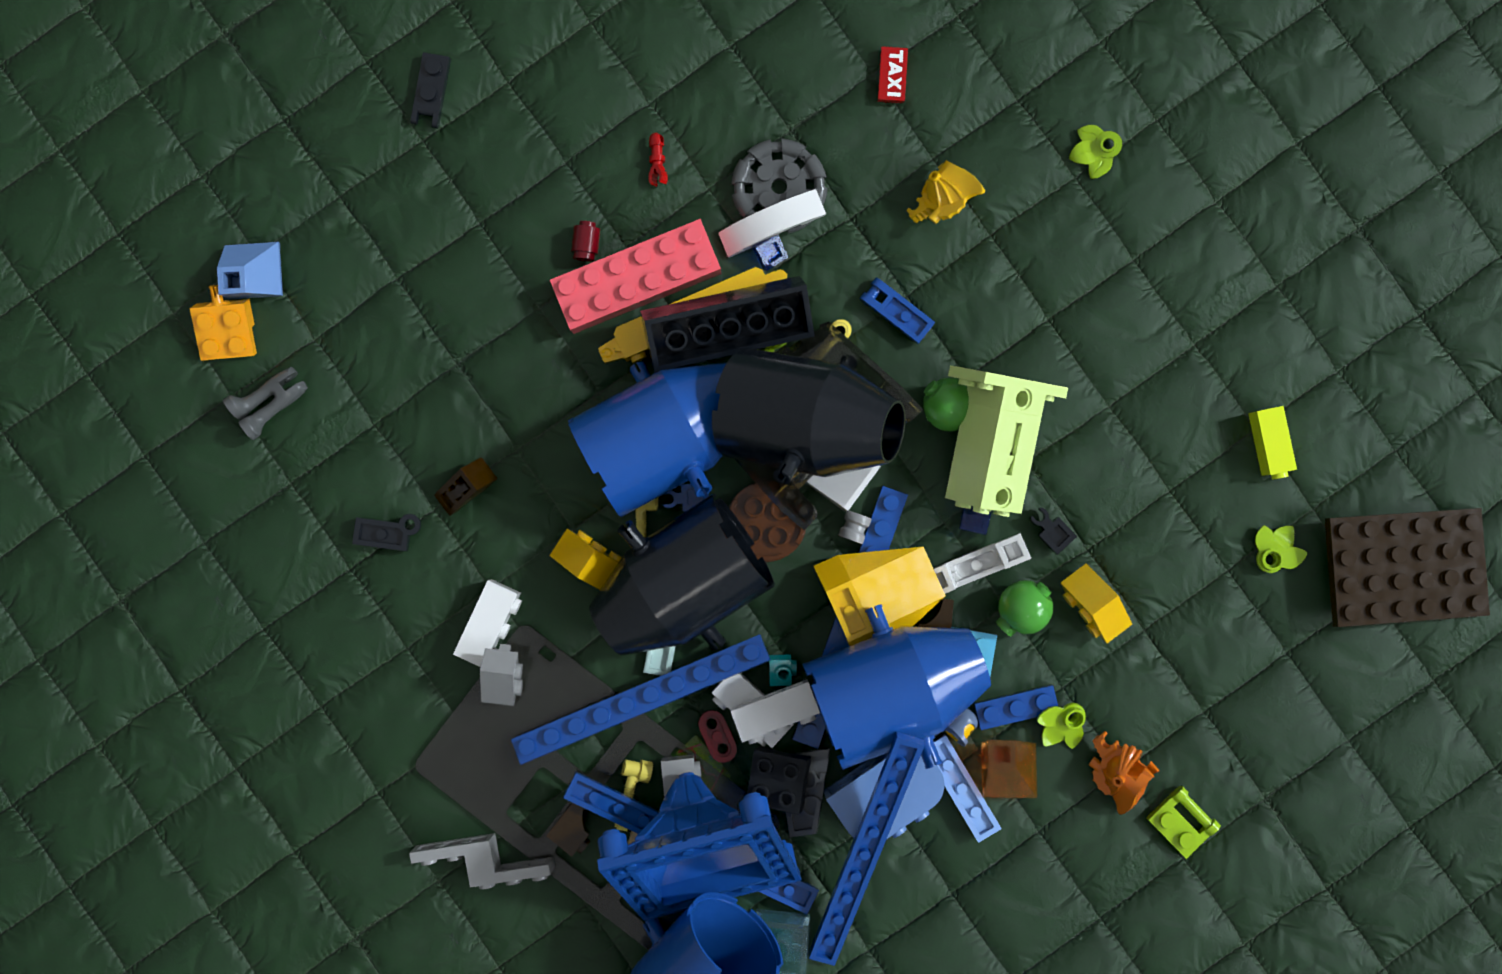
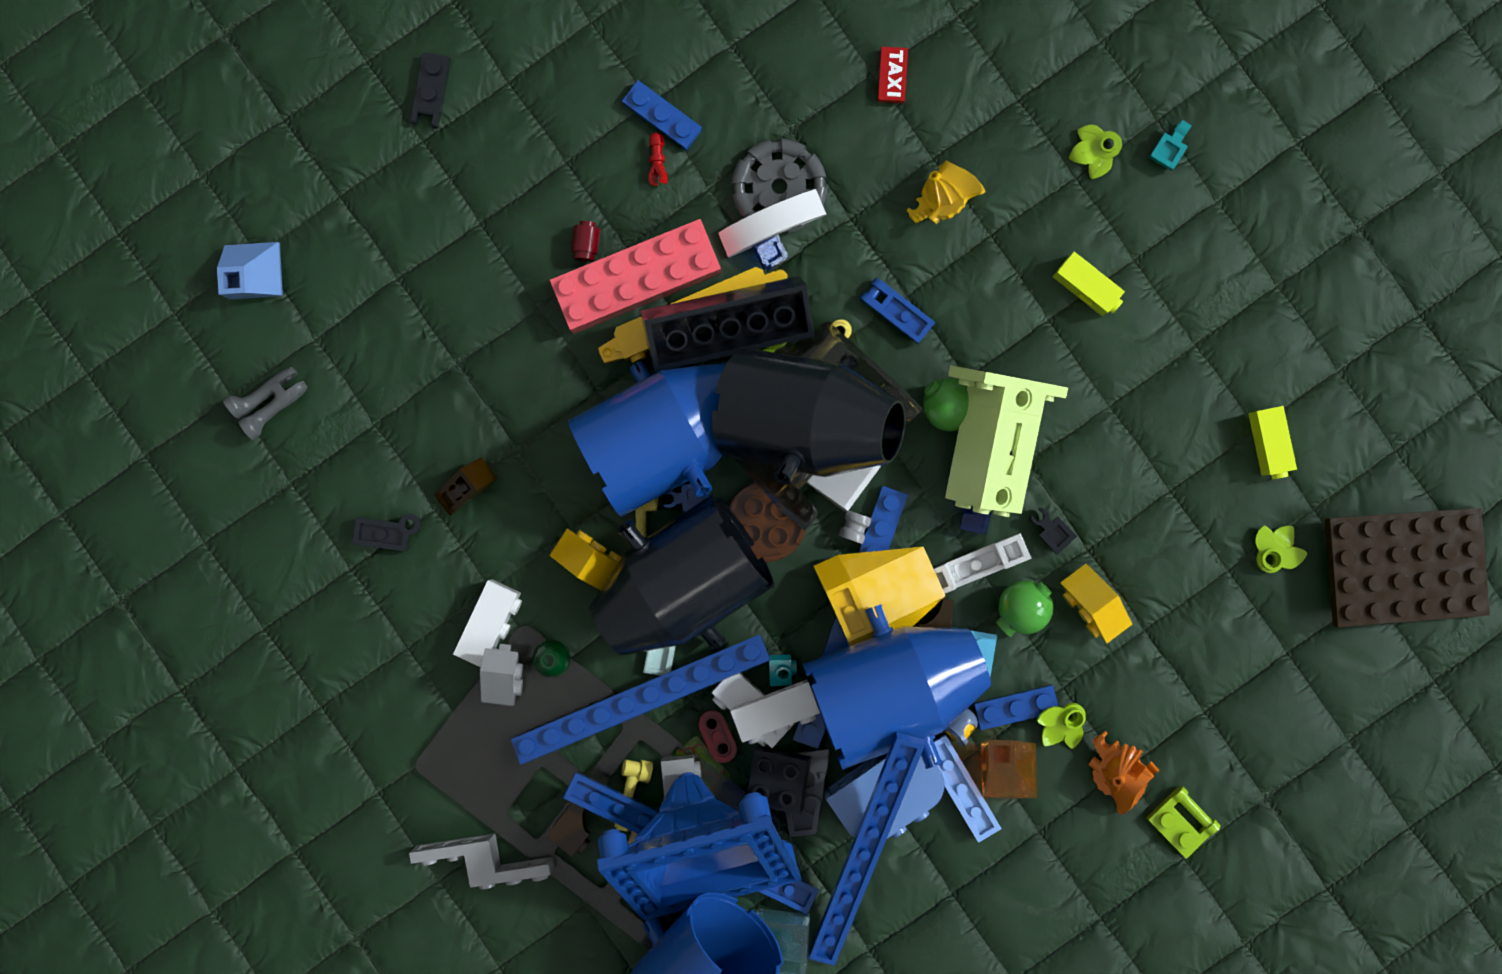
(223, 327): light orange plate -> none
(551, 658): none -> dark green brick
(662, 115): none -> blue plate
(1089, 284): none -> neon yellow brick
(1170, 148): none -> teal plate

